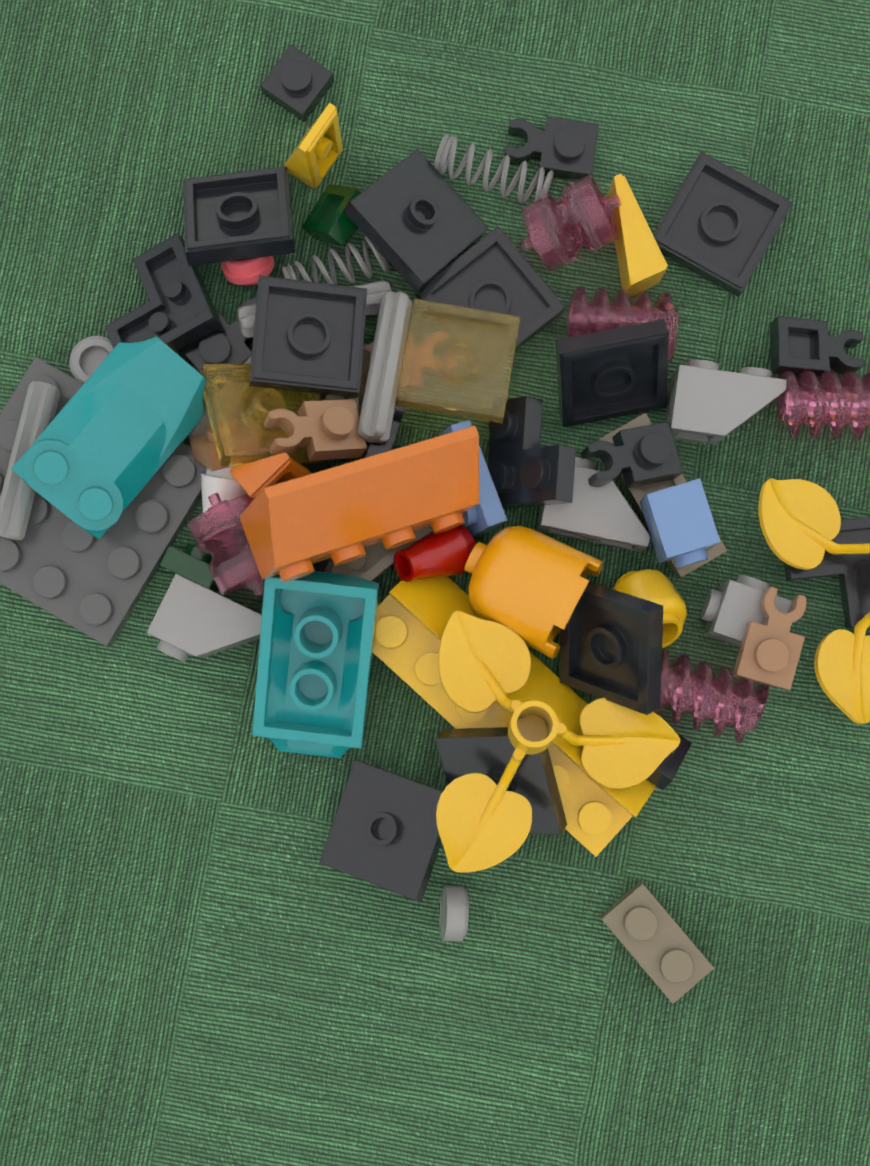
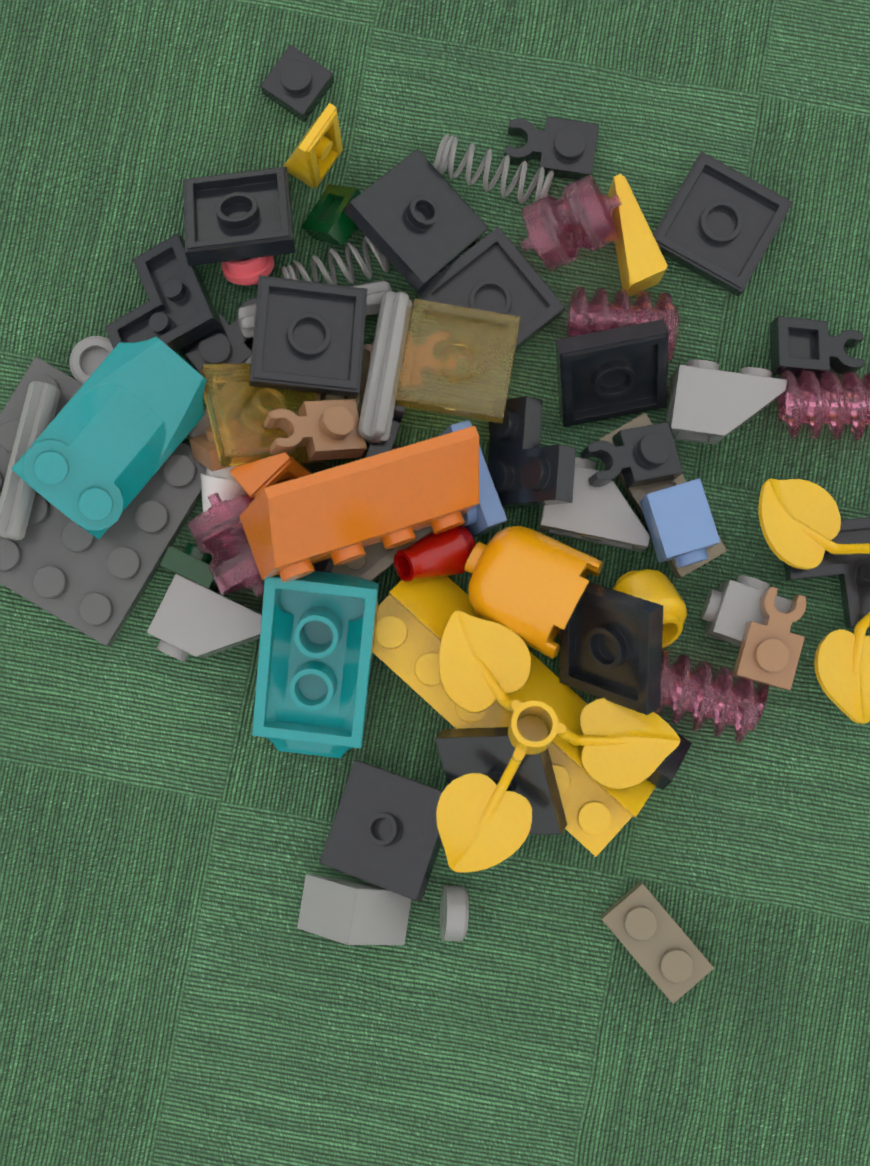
(353, 911): none -> light grey slope

